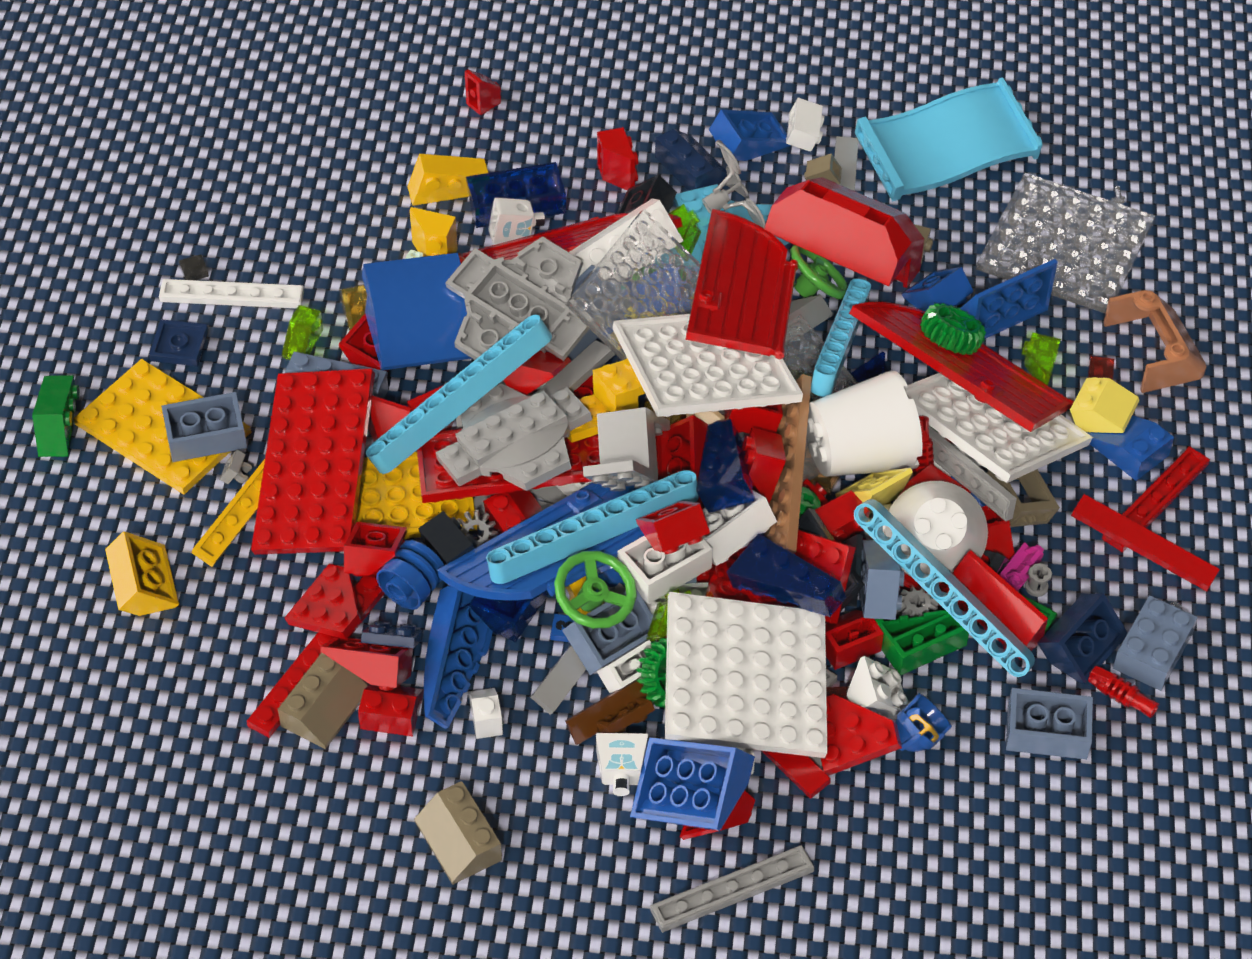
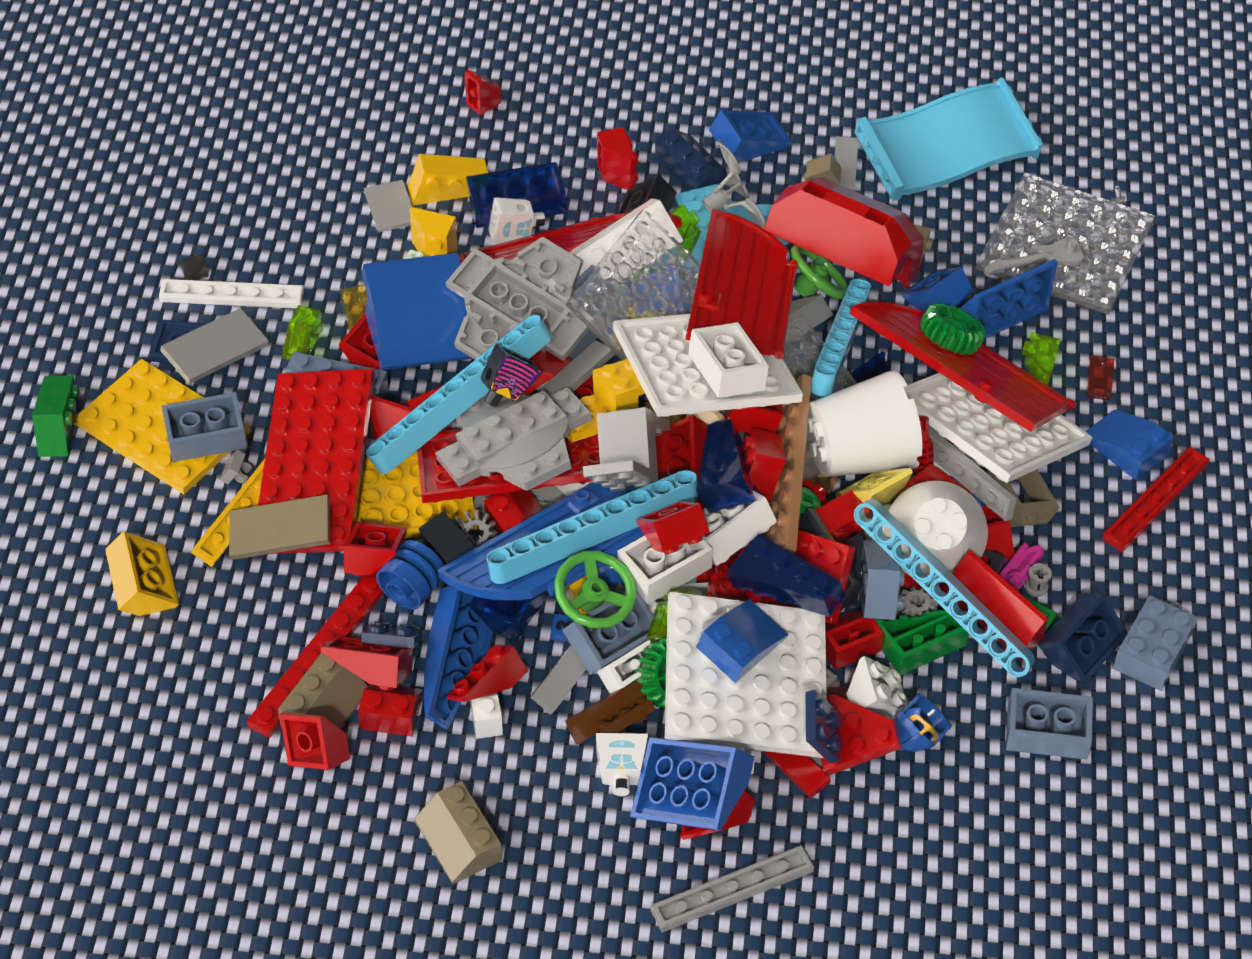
(214, 346): none -> light grey tile
(279, 527): none -> dark tan tile
(313, 741): none -> red slope
(328, 605): red plate -> none
(389, 205): none -> light grey piece
(493, 674): none -> red slope
(507, 375): none -> black torso
(728, 360): none -> white brick
(740, 639): none -> blue slope
(805, 124): white brick -> none
(823, 726): none -> dark blue plate
(1065, 251): none -> light grey piece
(1103, 406): light yellow slope -> none
(1122, 691): red hinge -> none
(1145, 542): red tile -> none
(1182, 357): nougat windscreen -> none

